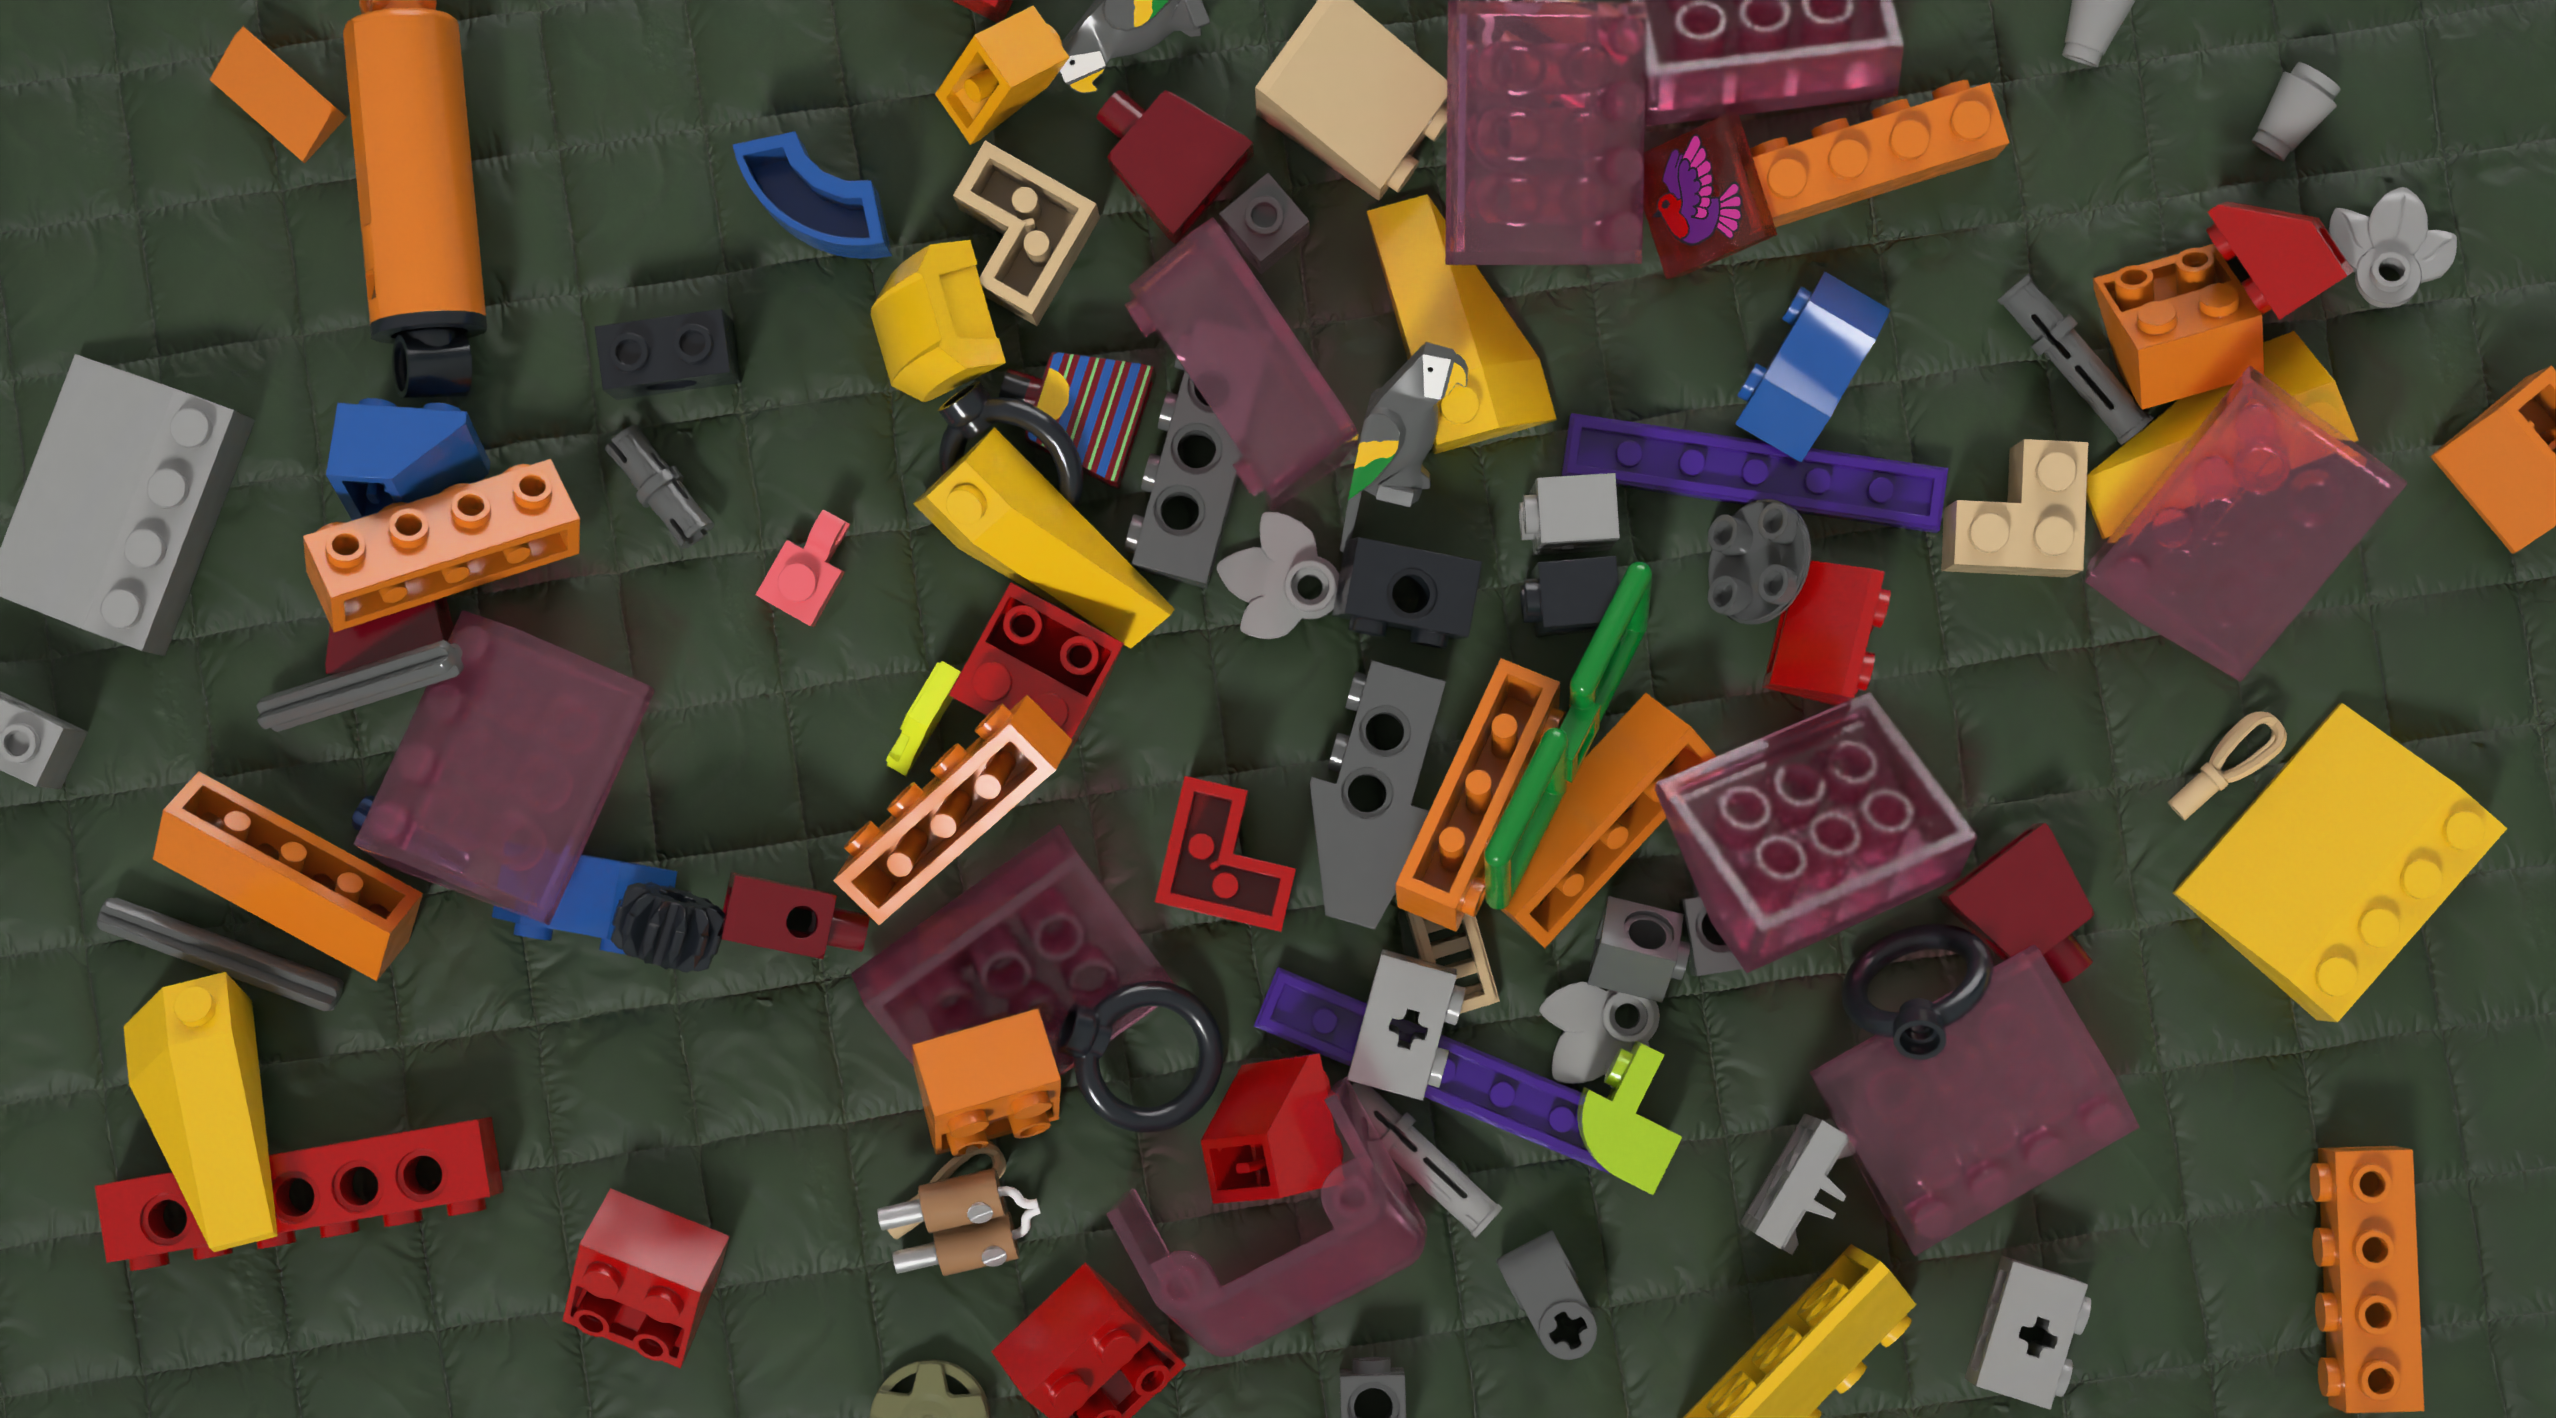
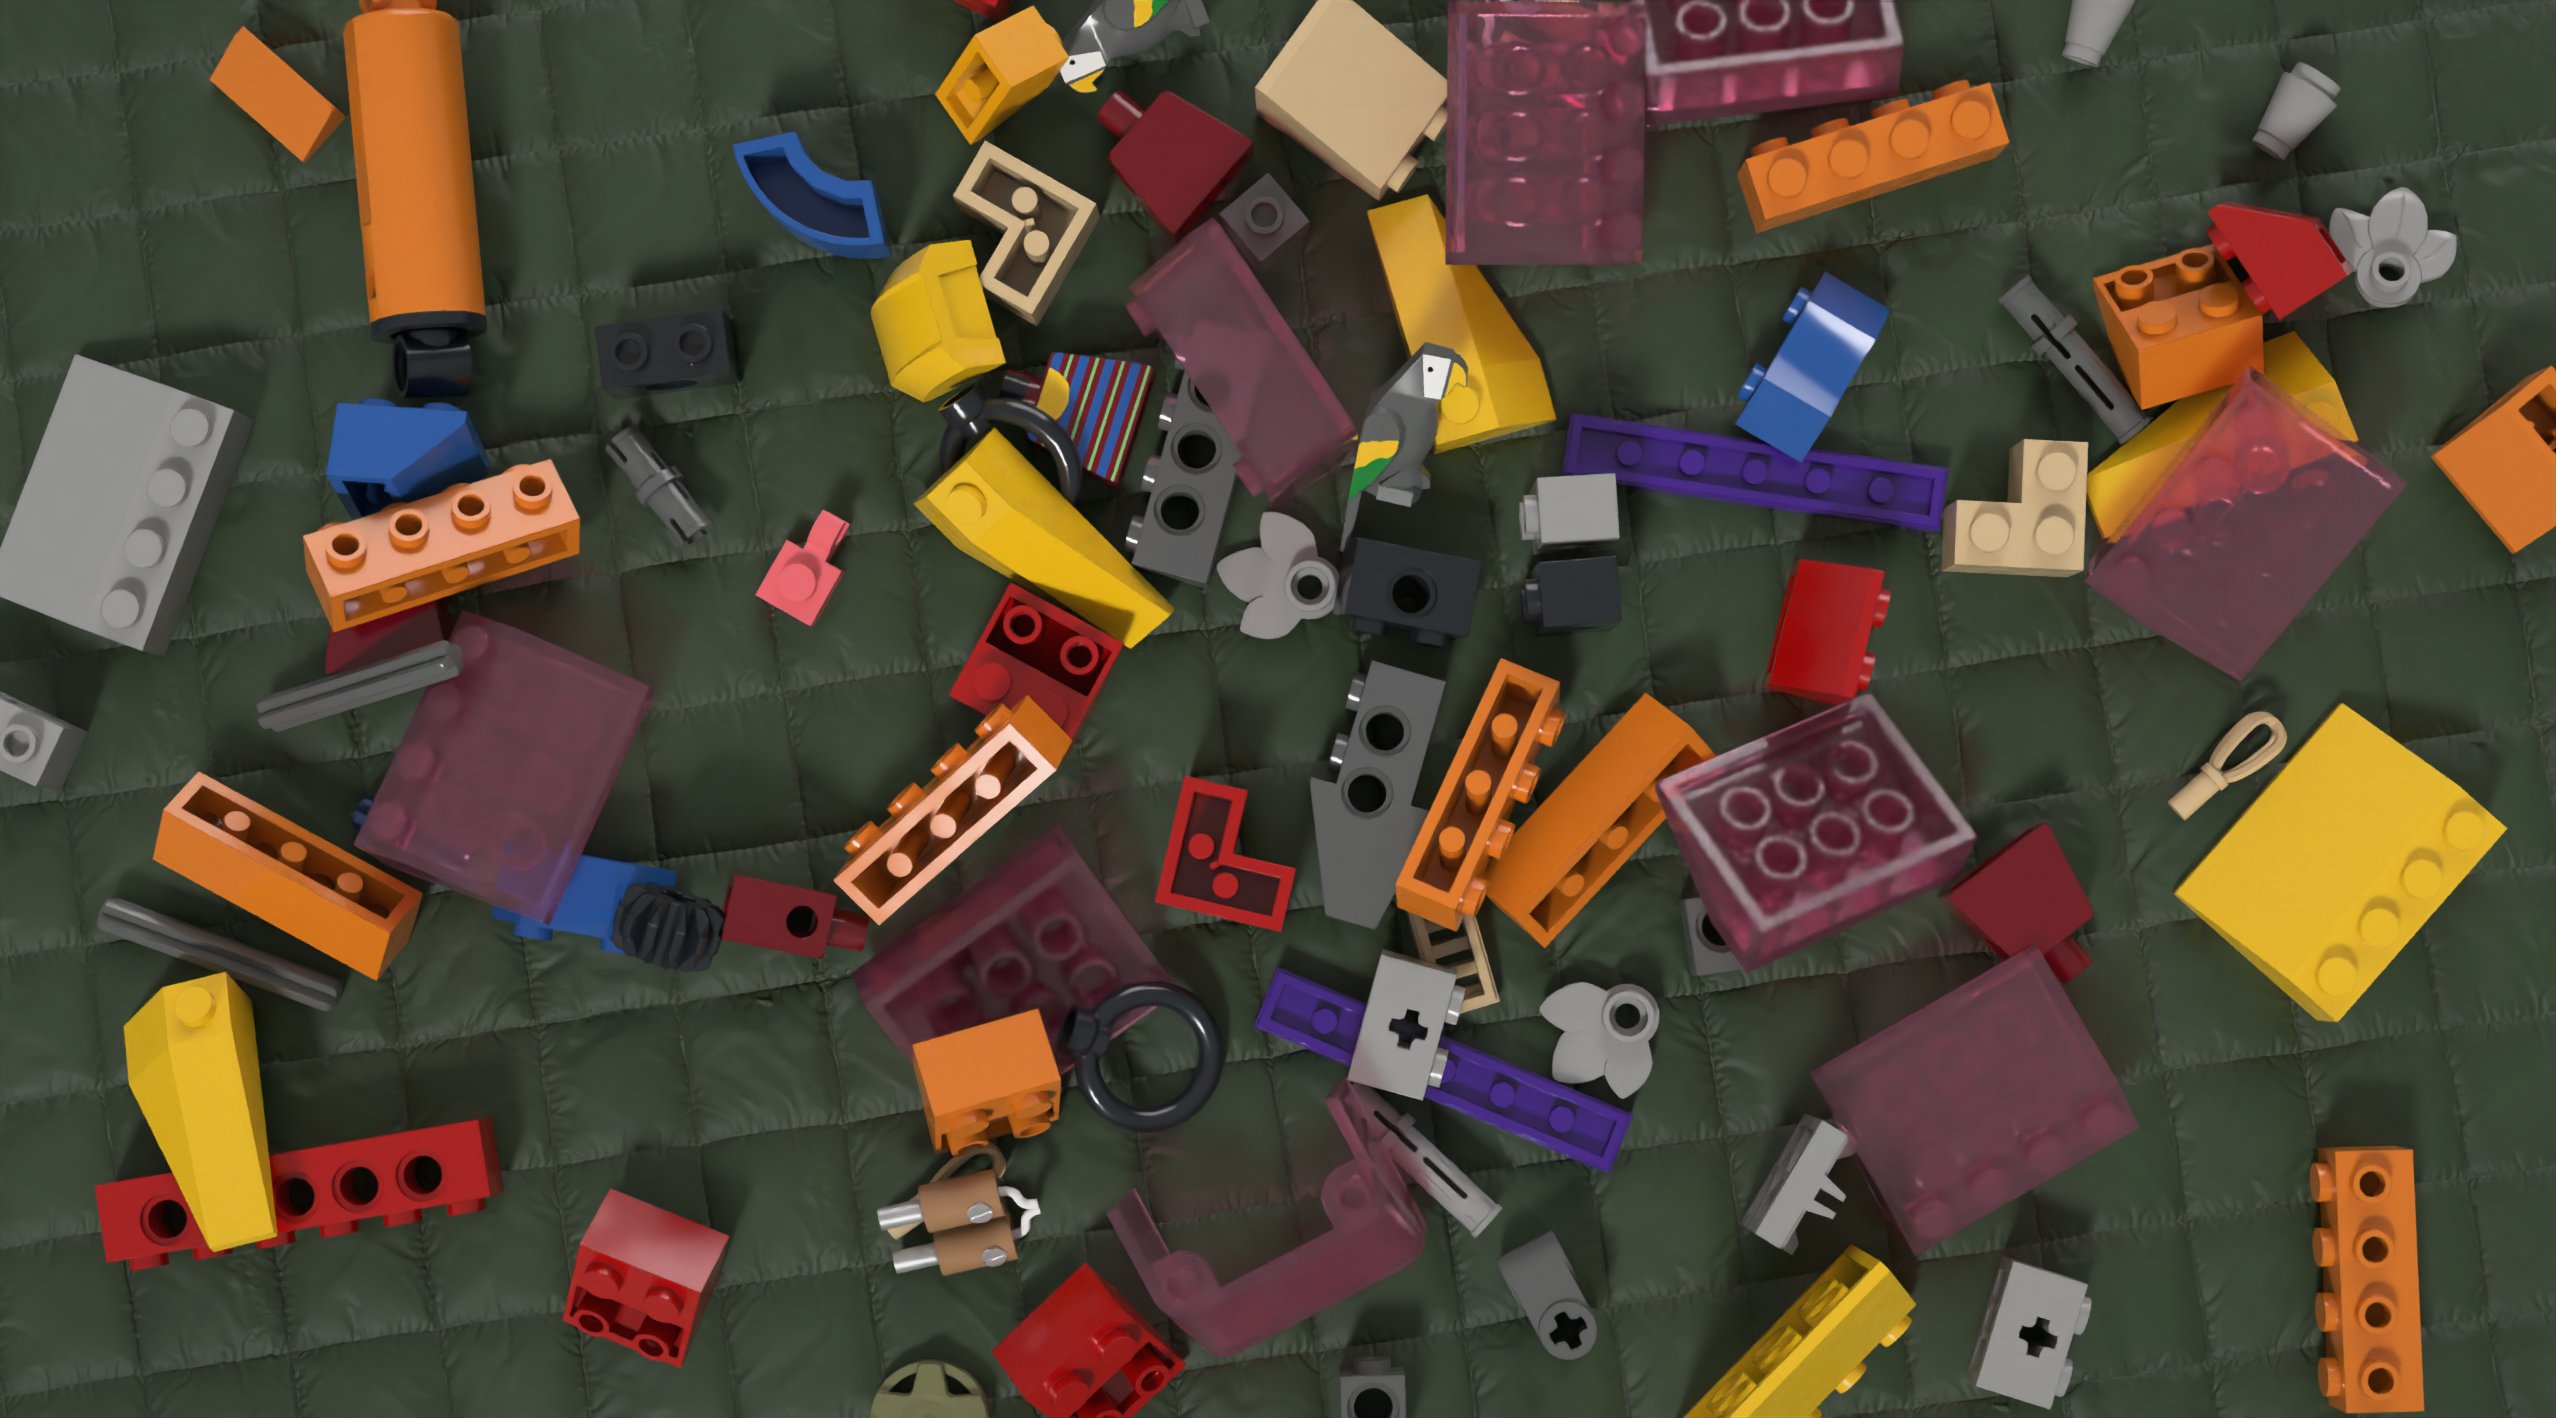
(923, 717): neon yellow tile -> none
(1272, 1132): red slope -> none
(1565, 747): green bar -> none
(1614, 1132): lime brick -> none
(1638, 949): dark grey brick -> none
(1704, 197): clear red tile -> none
(1757, 561): dark grey dish -> none
(1920, 1024): black piece -> none

